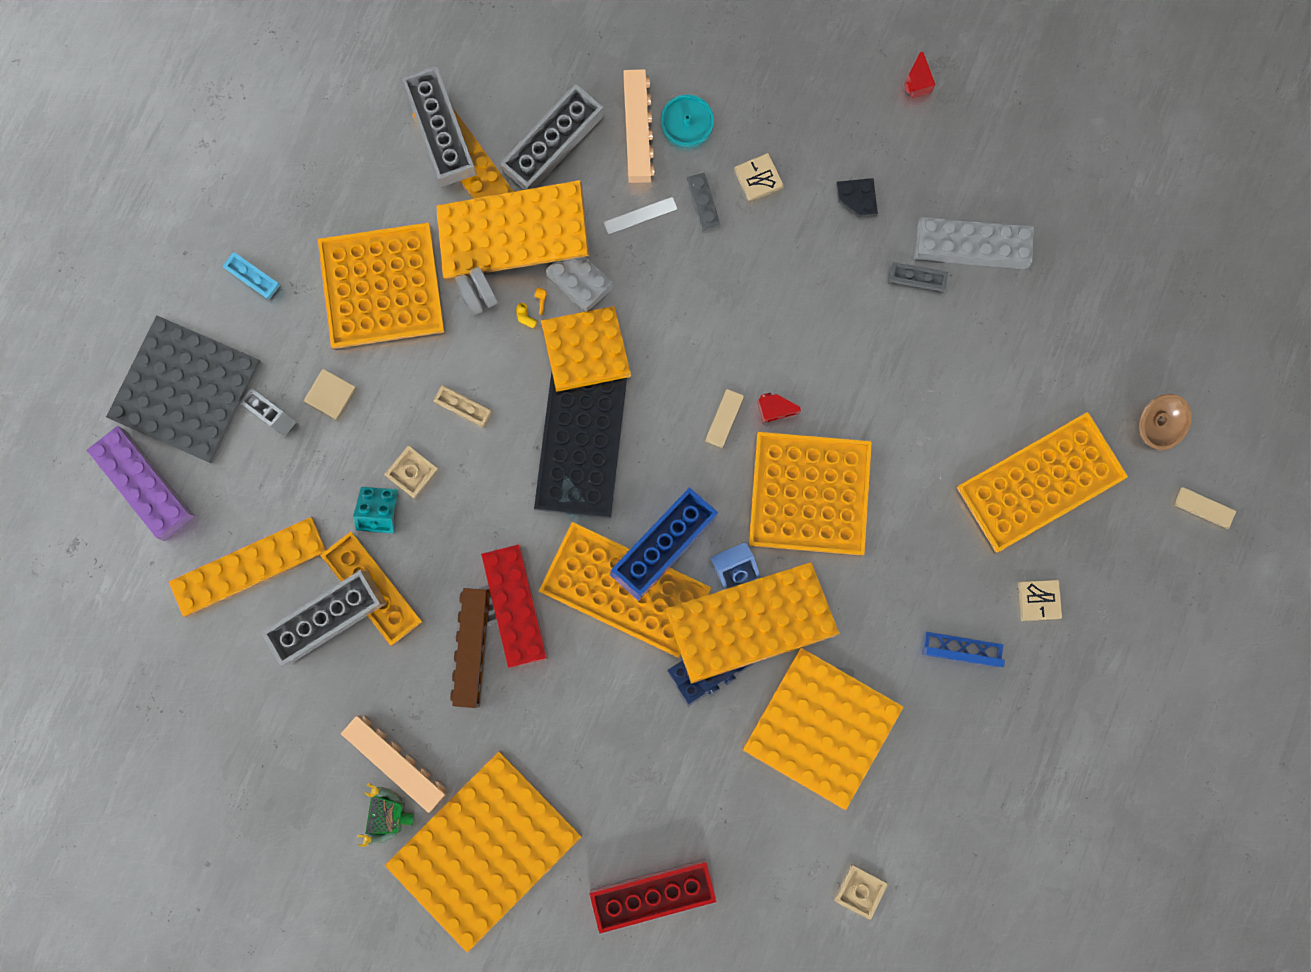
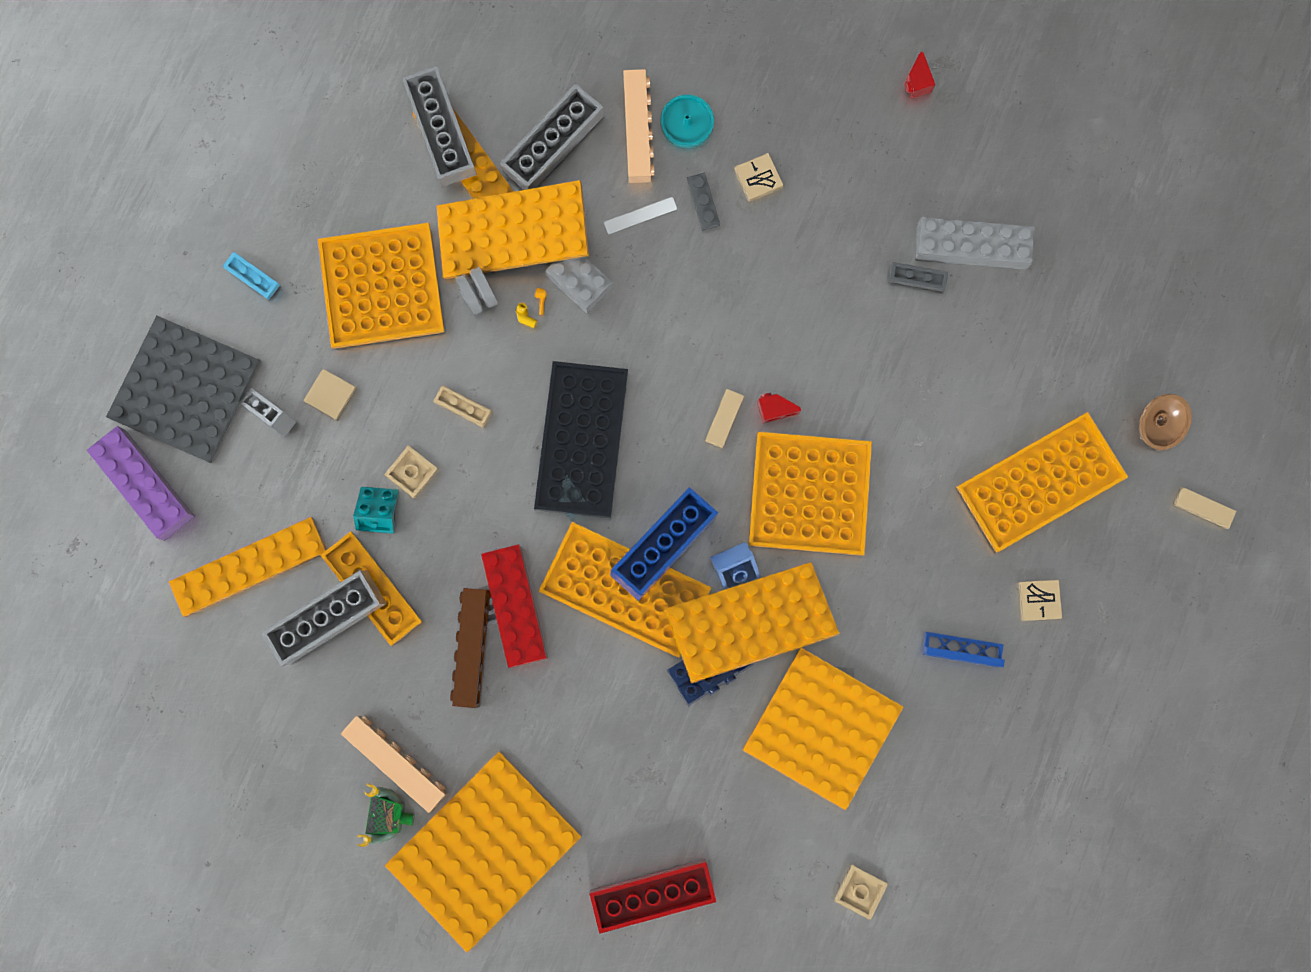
(585, 348): light orange plate -> none
(858, 196): black plate -> none

